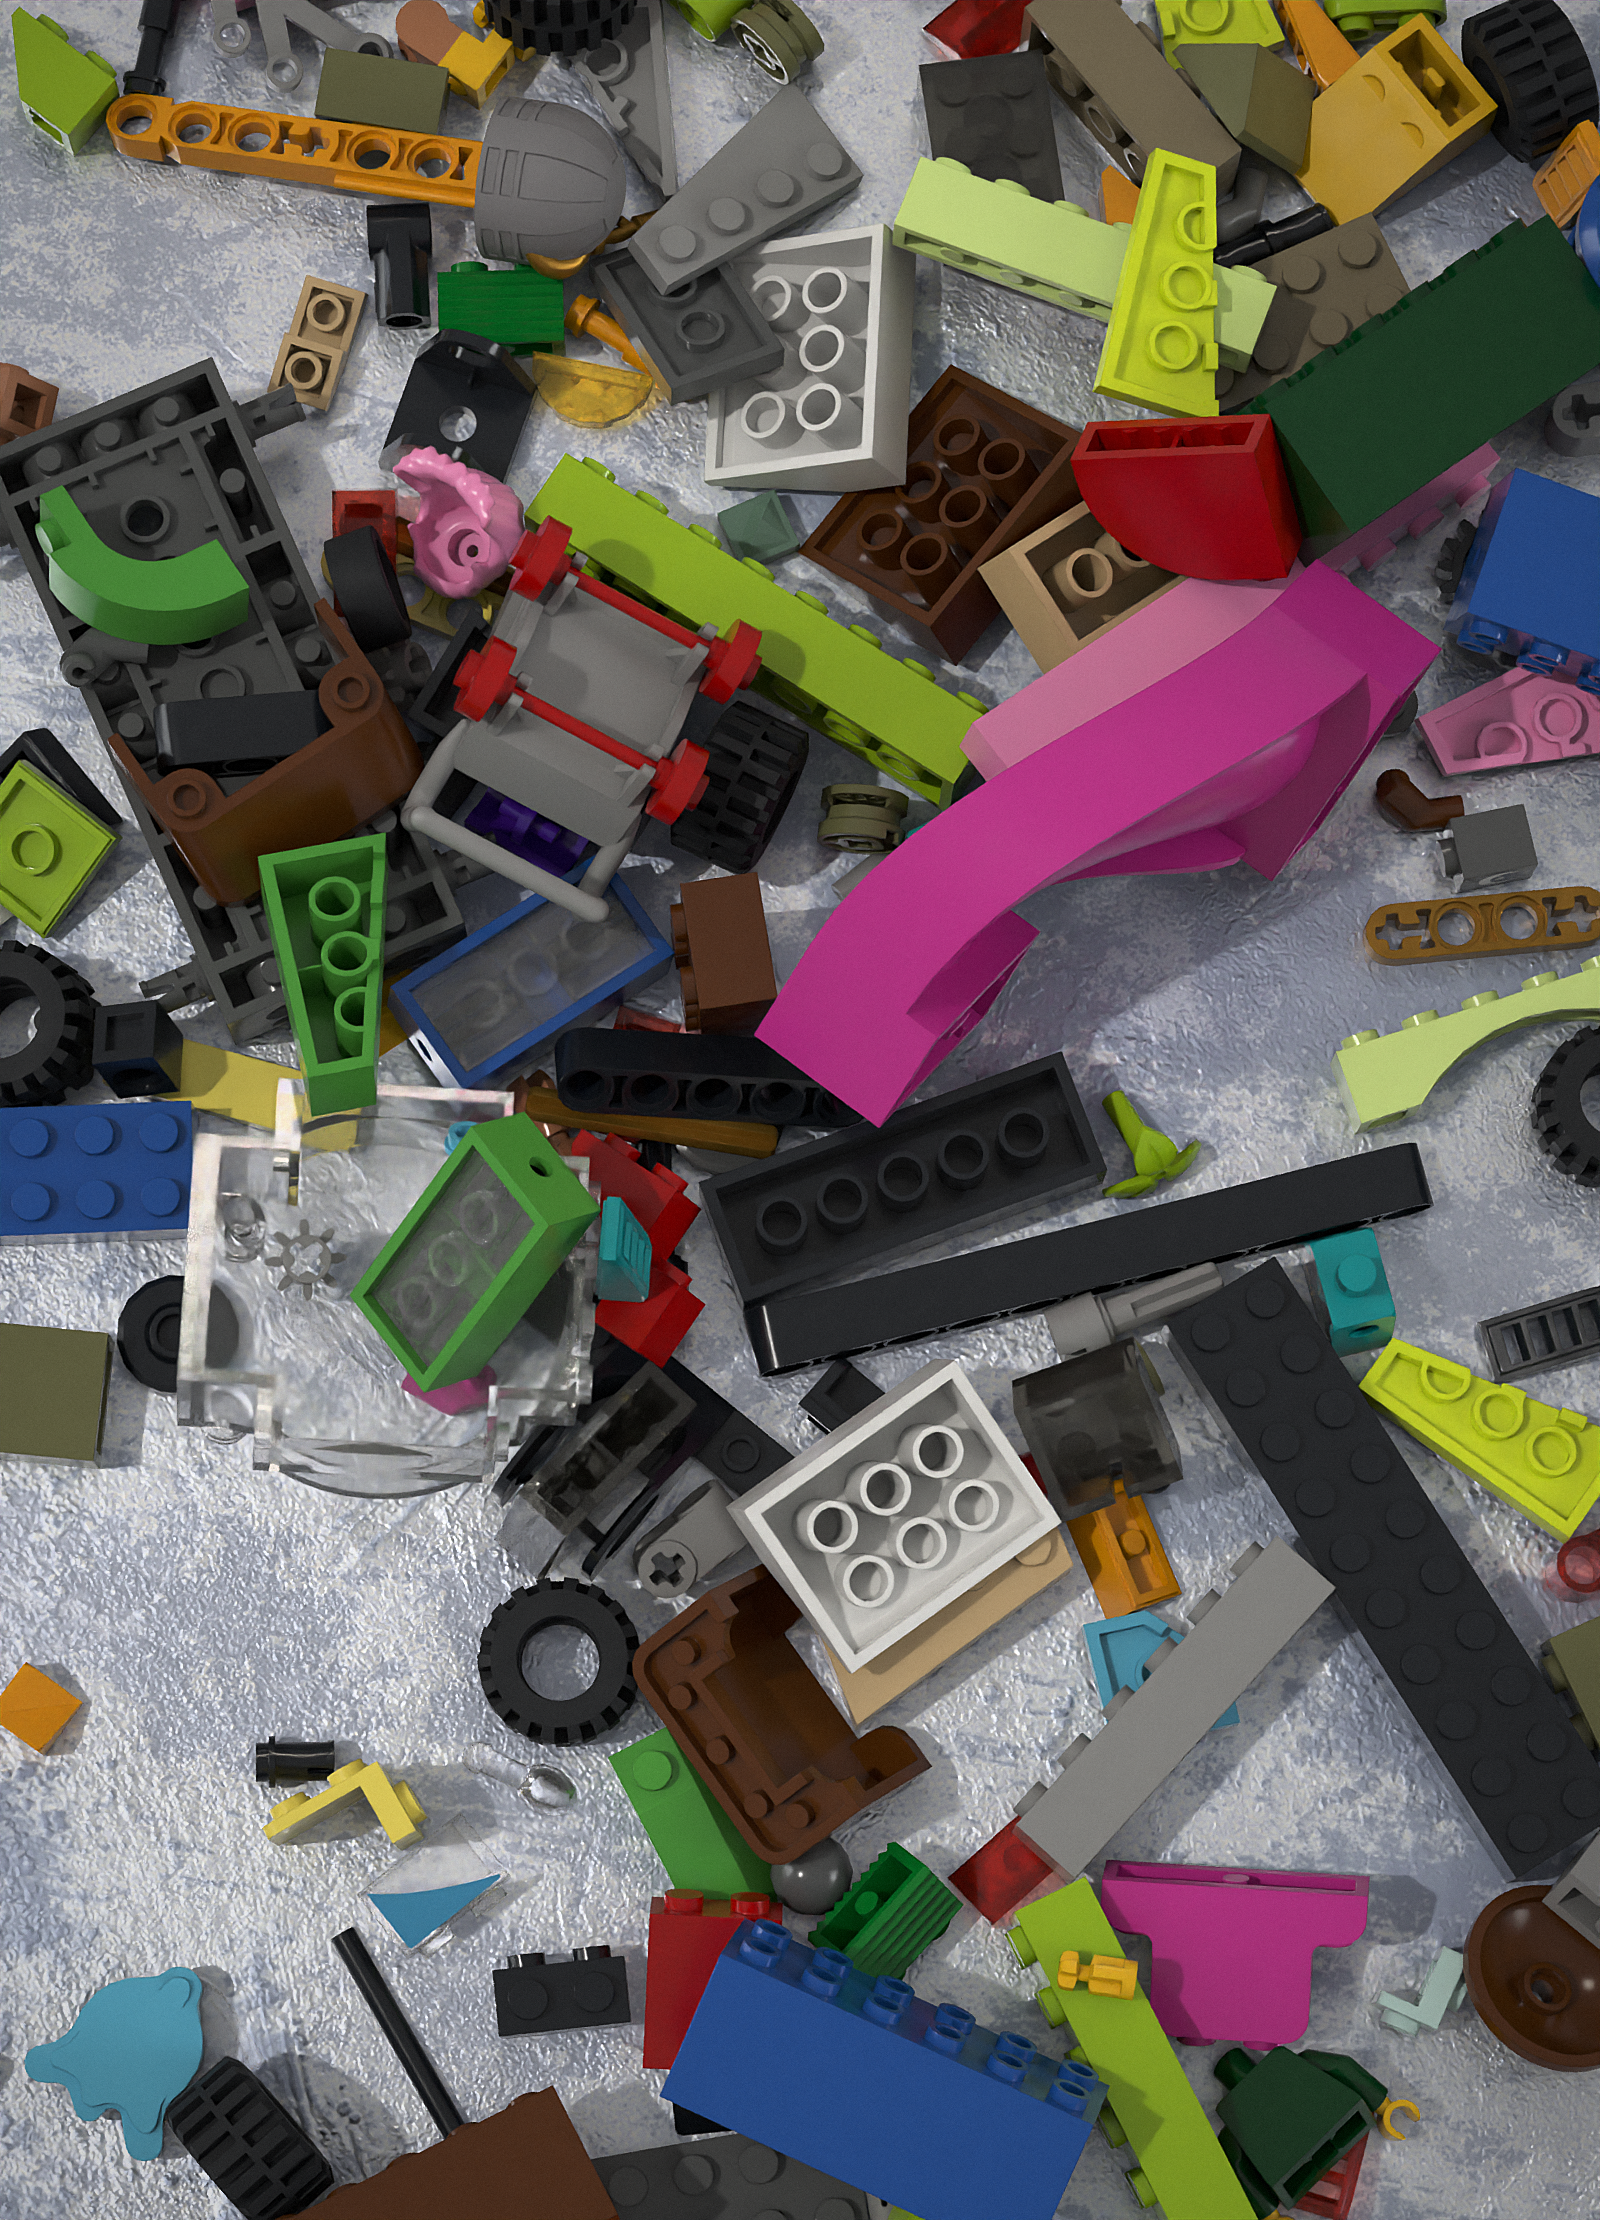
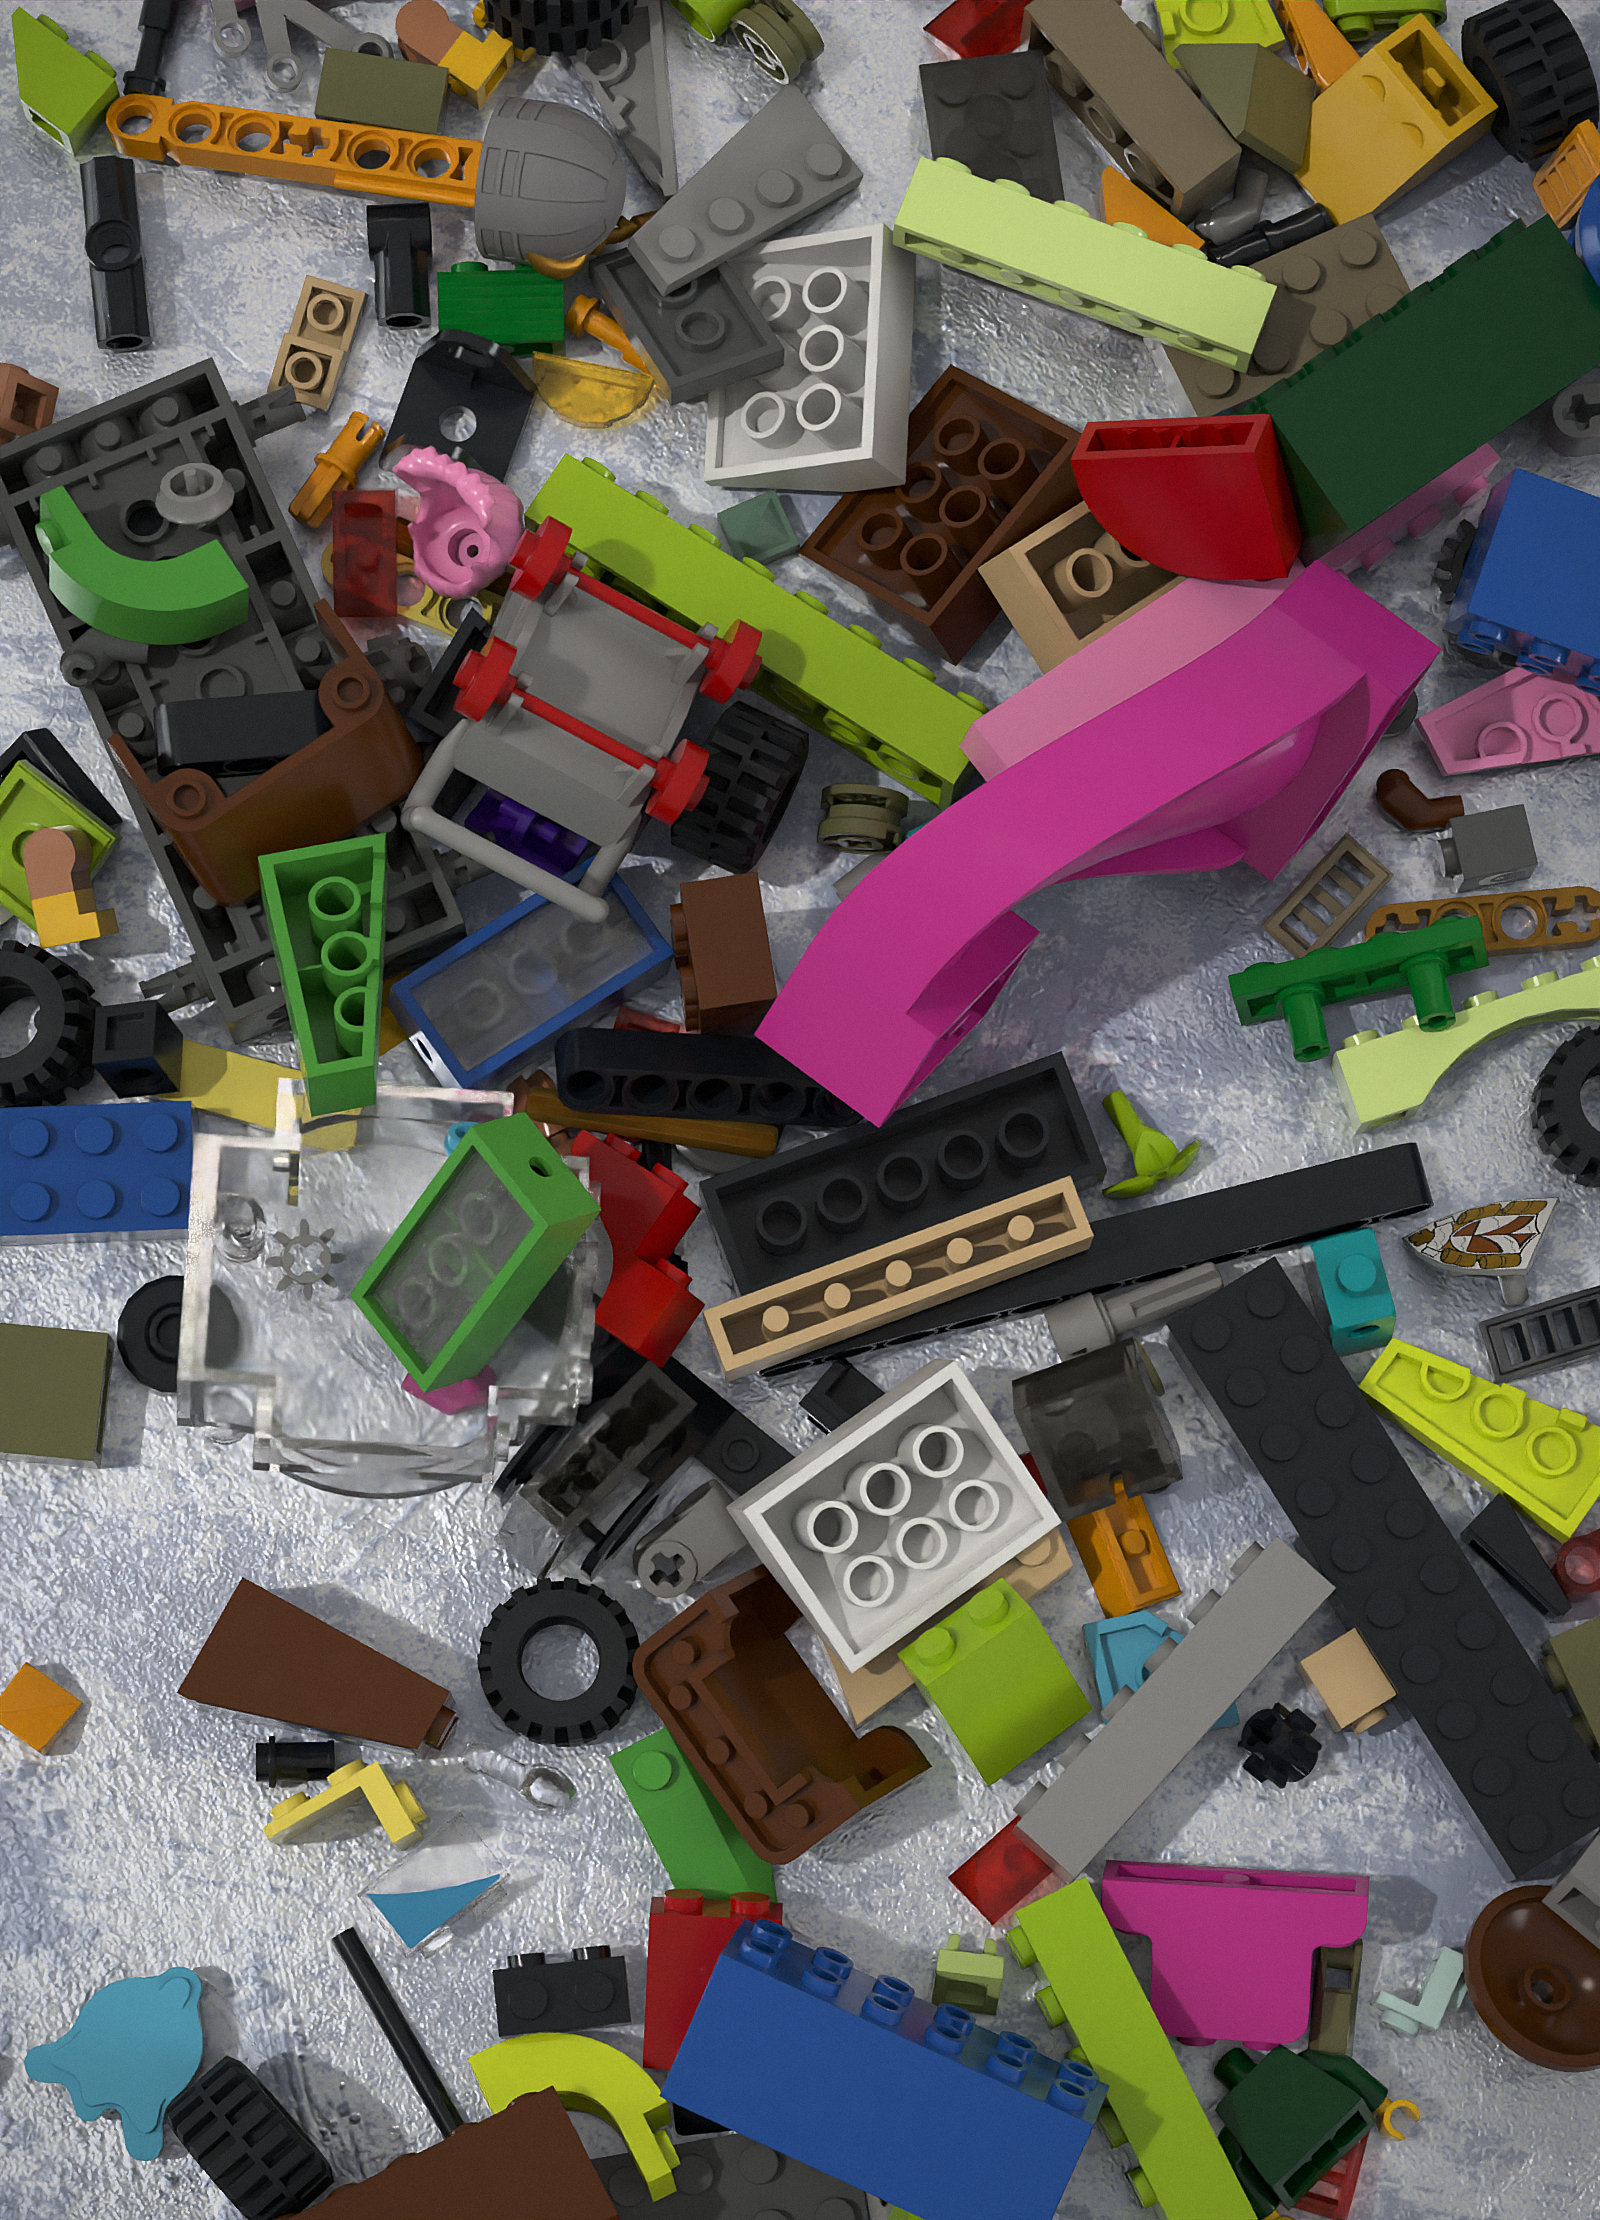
(61, 887): none -> leg
(119, 287): none -> black piece
(194, 495): none -> light grey hat
(306, 1677): none -> reddish brown slope
(335, 470): none -> light orange axle
(367, 589): black tyre -> none
(588, 2080): none -> neon yellow arch
(622, 1255): teal slope -> none
(814, 1879): dark grey piece -> none
(888, 1915): green brick -> none
(897, 1279): none -> tan brick
(968, 1978): none -> yellowish green tile
(995, 1681): none -> lime brick
(1104, 1975): yellow piece -> none
(1162, 316): neon yellow wing -> none
(1279, 1745): none -> black gear
(1335, 2008): none -> olive bar
(1337, 975): none -> green plate
(1347, 1683): none -> tan brick
(1364, 861): none -> dark tan slope
(1488, 1240): none -> shield
(1509, 1550): none -> black slope

